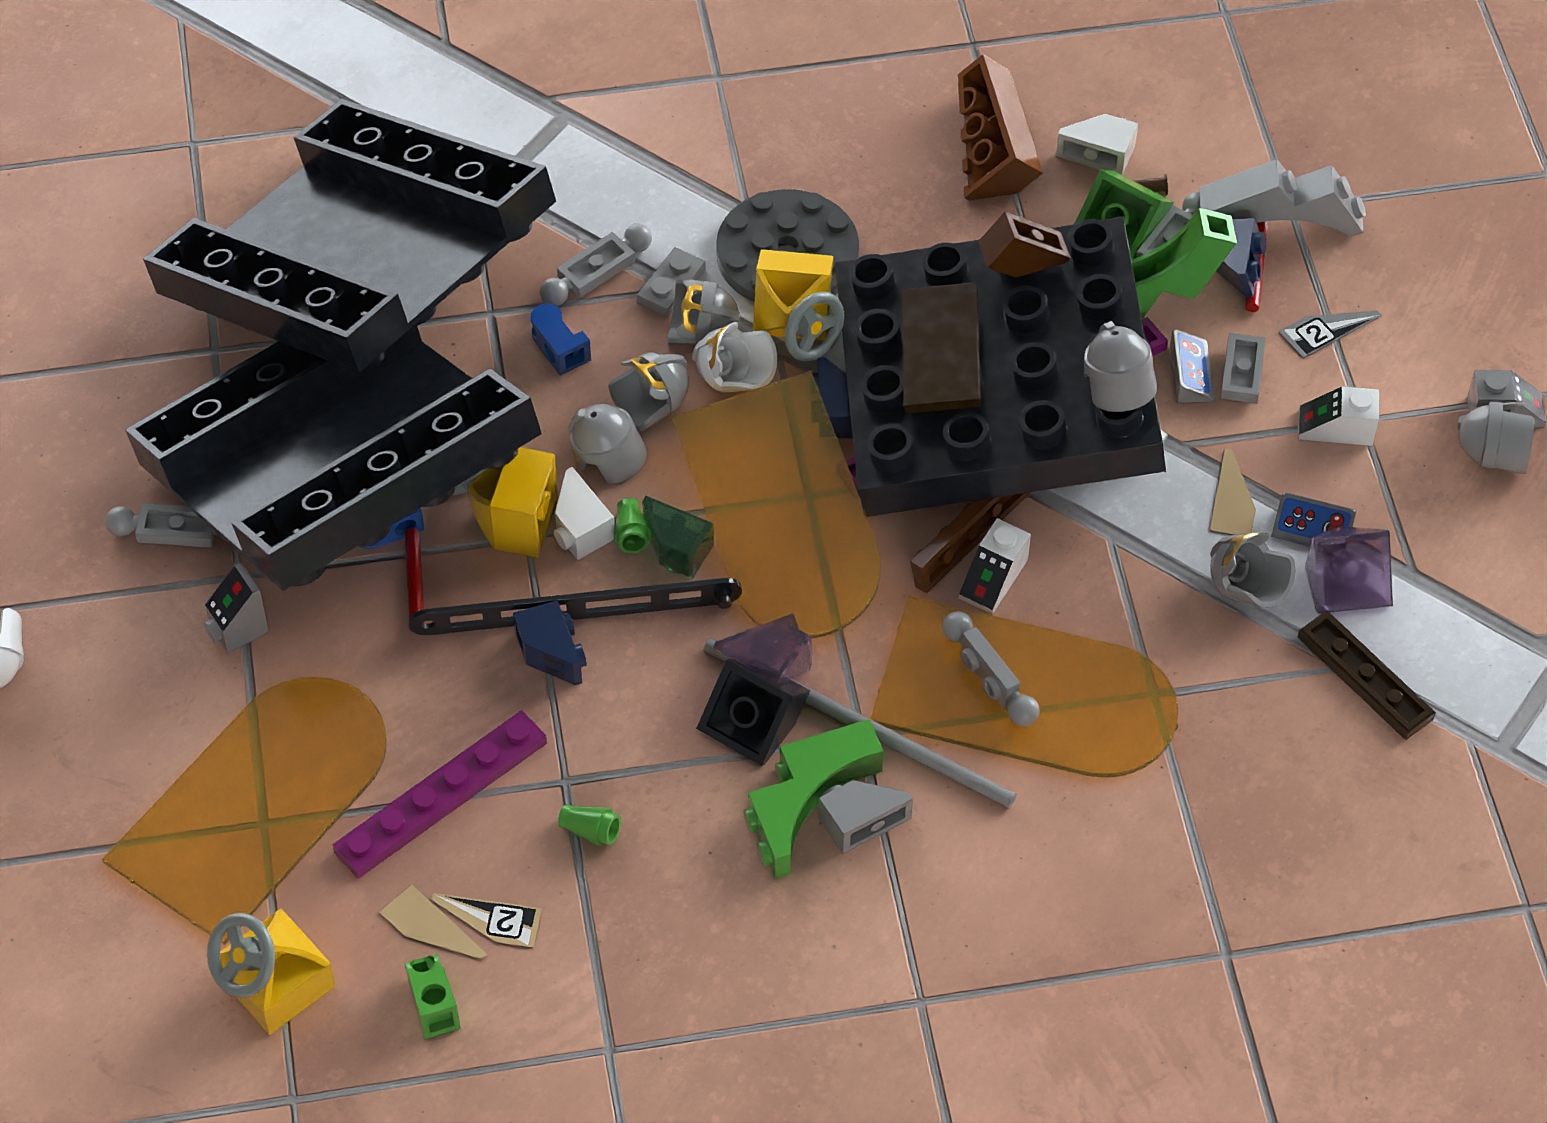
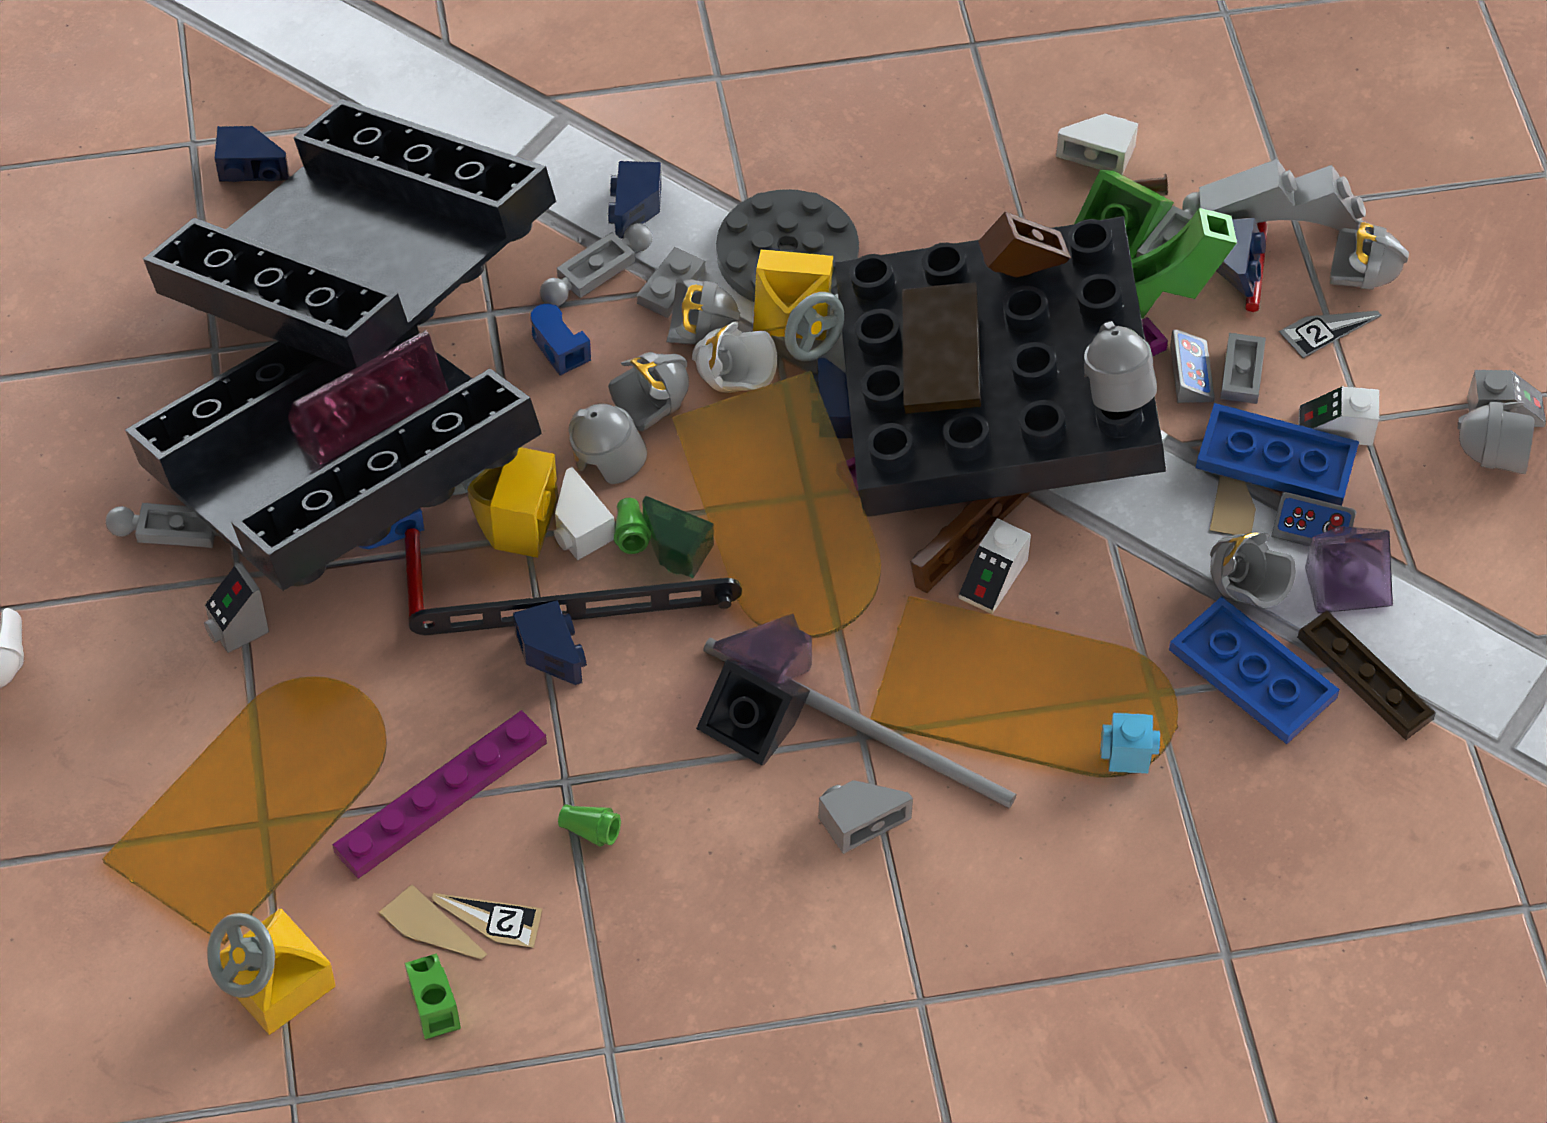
(248, 155): none -> dark blue slope
(368, 399): none -> clear pink slope
(636, 194): none -> dark blue slope
(804, 774): bright green arch -> none
(990, 668): light grey plate -> none
(995, 132): dark orange wedge -> none
(1129, 742): none -> medium azure brick
(1254, 670): none -> blue plate
(1277, 454): none -> blue plate
(1367, 257): none -> light grey helmet

